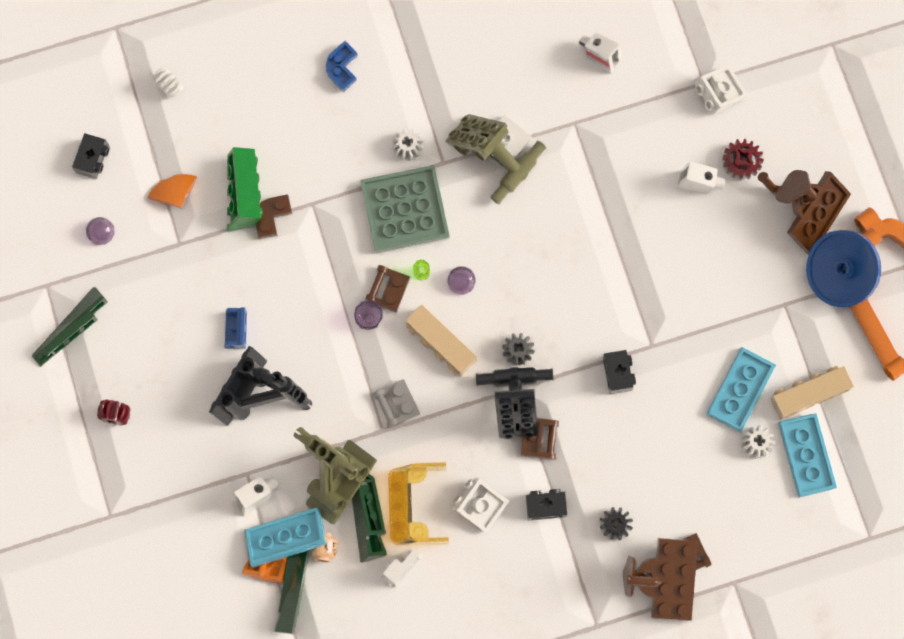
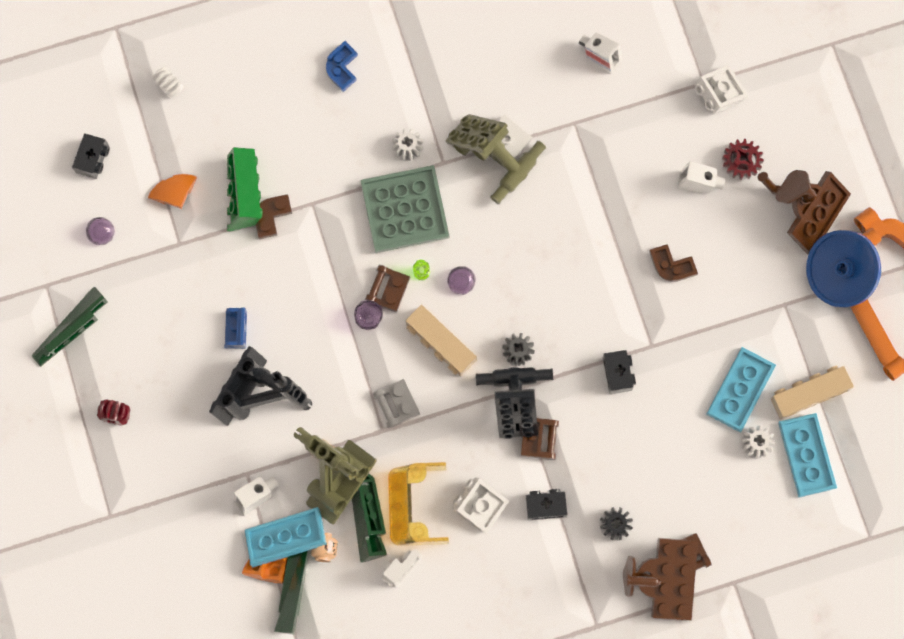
(670, 269): none -> reddish brown plate

